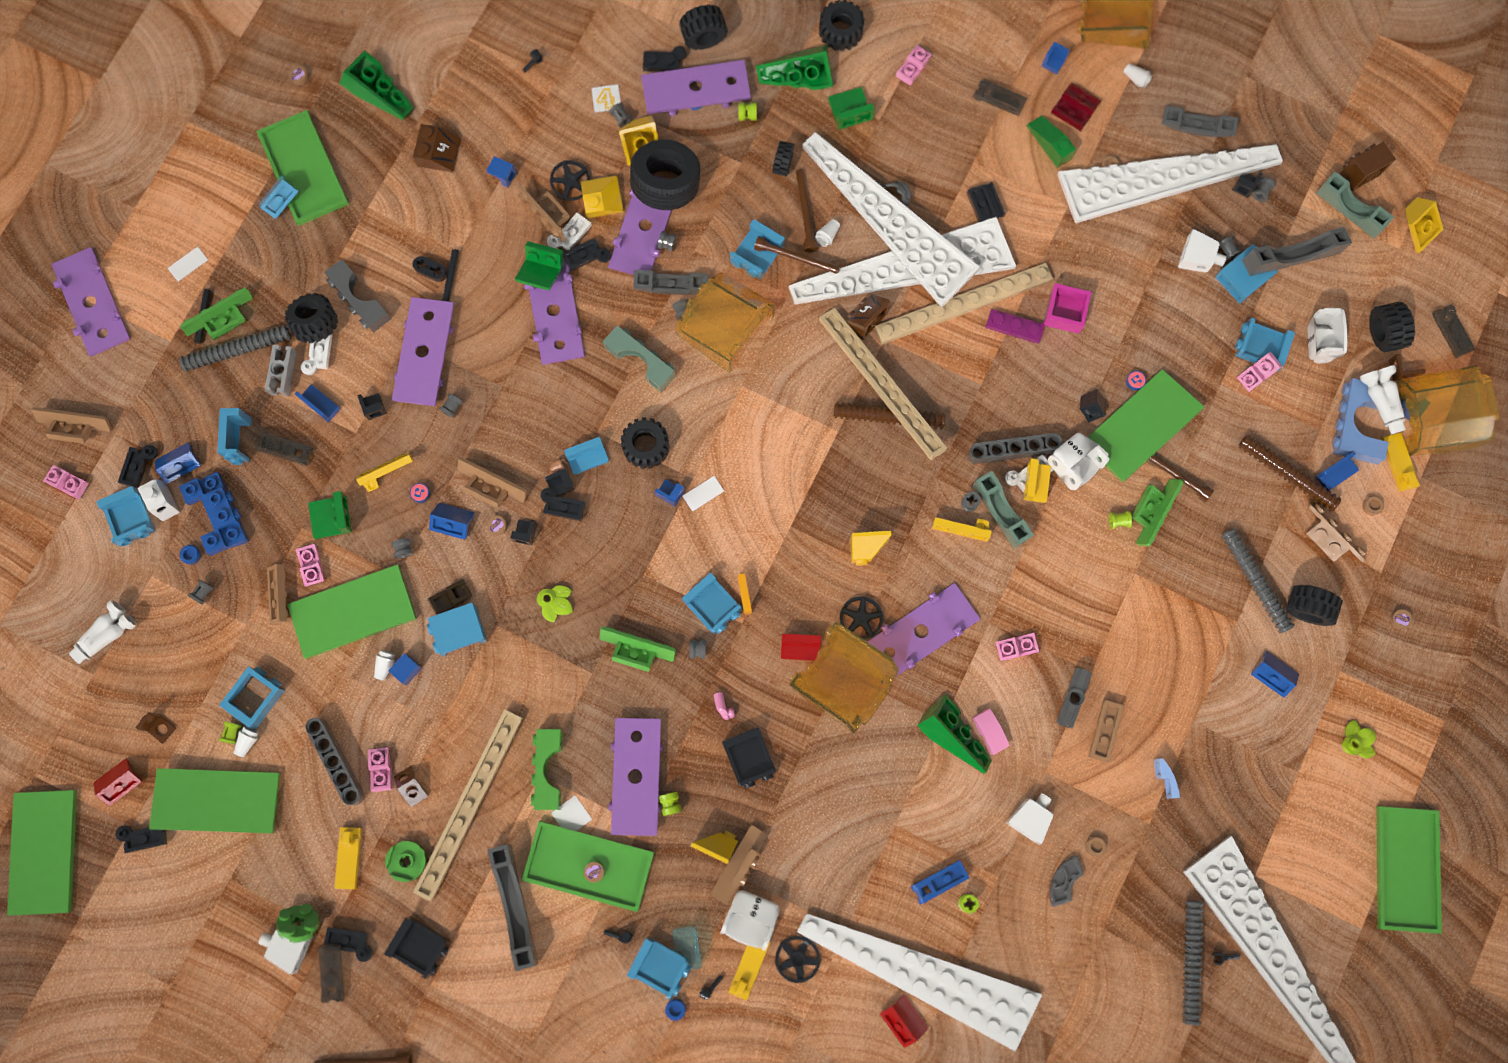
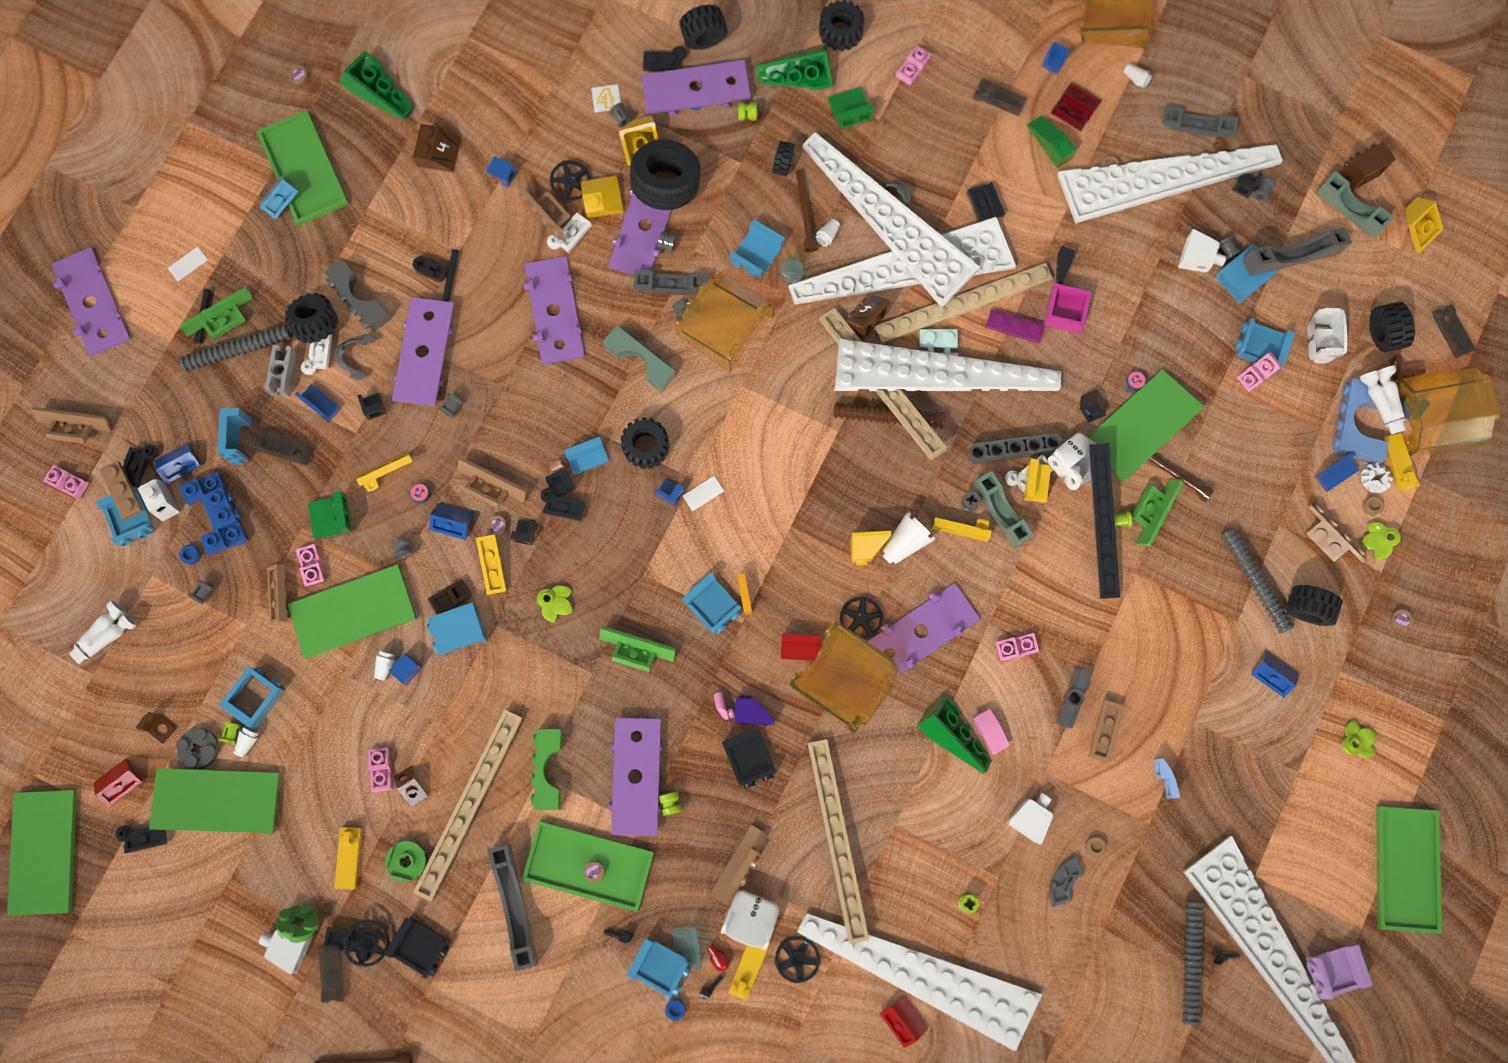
(121, 490): none -> medium nougat plate
(186, 745): none -> dark grey plate
(326, 756): dark grey beam -> none
(355, 374): none -> dark grey helmet
(365, 943): none -> black wheel
(491, 564): none -> yellow hinge
(536, 59): black hand -> none
(540, 266): green bracket -> none
(572, 815): white sticker -> none
(586, 254): black hinge -> none
(697, 649): dark grey wheel -> none
(718, 845): yellow slope -> none
(718, 959): none -> red cylinder
(751, 712): none -> dark purple slope
(762, 245): reddish brown piece -> none
(791, 271): none -> clear light blue head
(838, 842): none -> tan plate
(892, 368): none -> white wing
(906, 540): none -> white cone
(939, 339): none -> light aqua plate
(940, 881): blue plate -> none
(1064, 260): none -> black slope
(1104, 521): none -> black plate
(1290, 472): reddish brown piece -> none
(1338, 971): none -> lavender panel
(1376, 486): none -> white gear
(1378, 540): none -> lime plate

